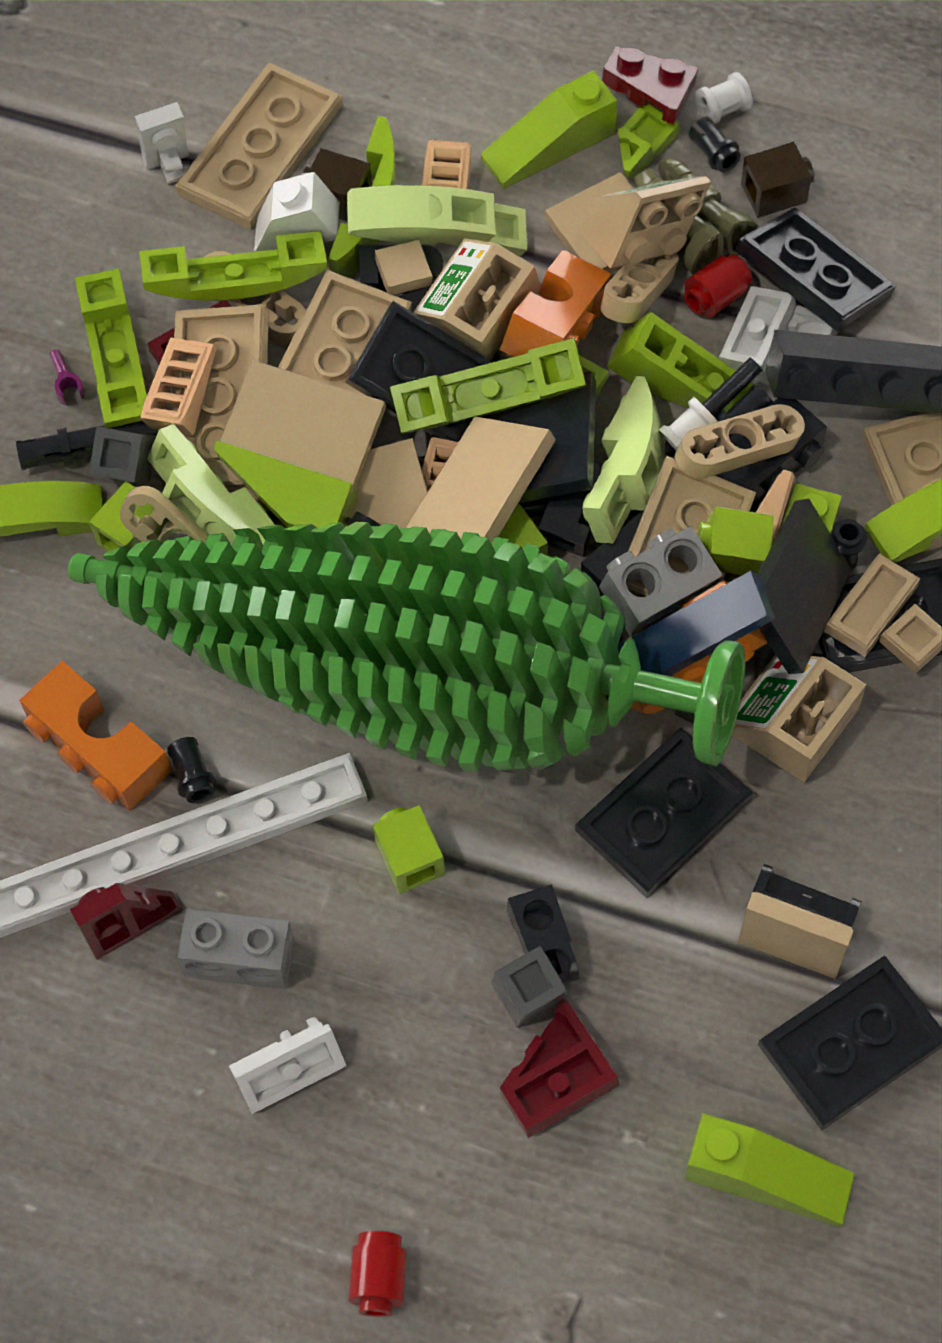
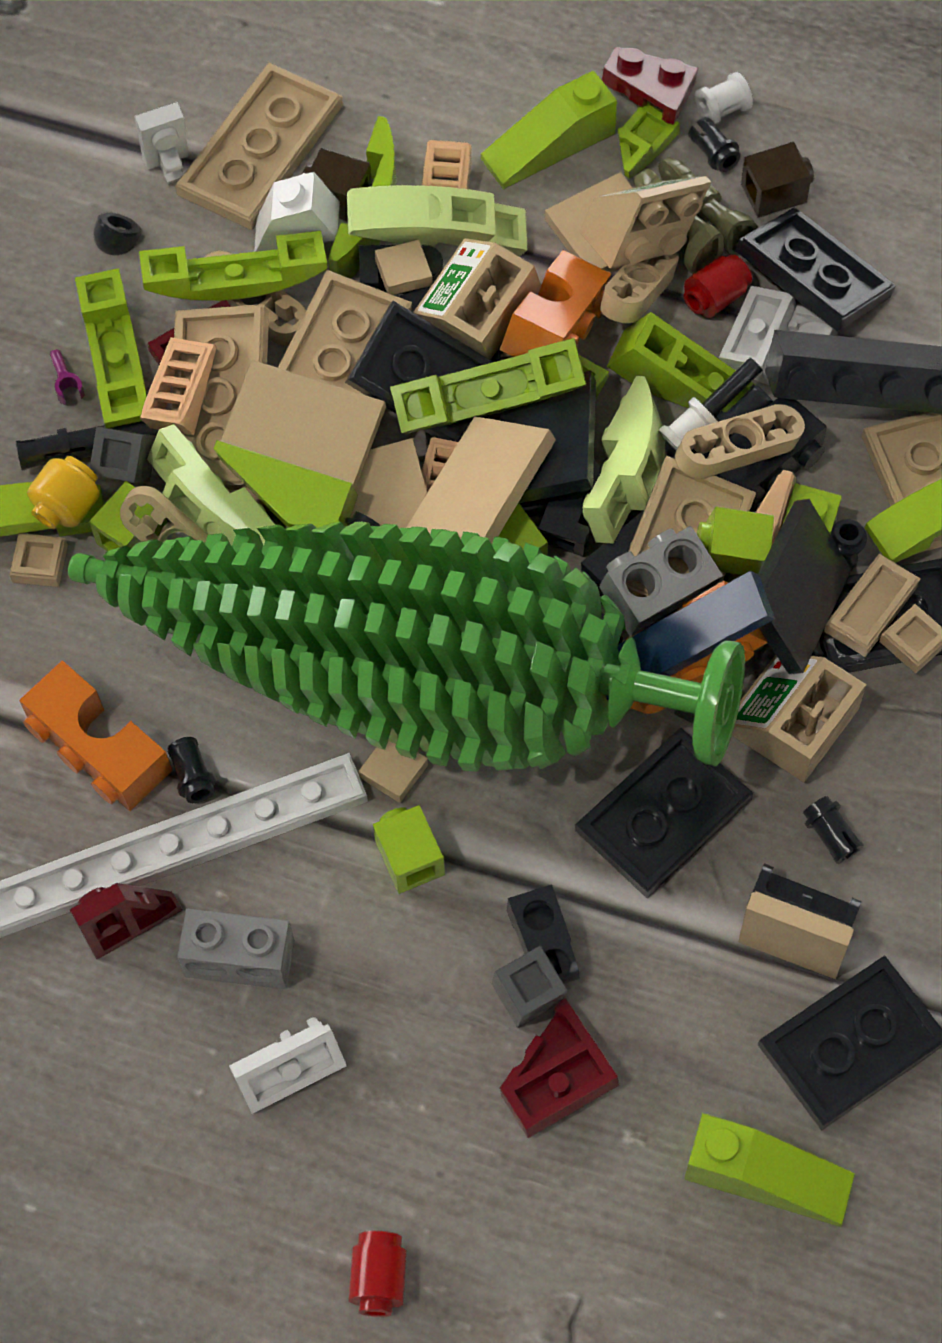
(38, 560): none -> tan tile
(63, 492): none -> yellow head
(112, 239): none -> black piece
(392, 772): none -> tan tile
(832, 829): none -> black pin

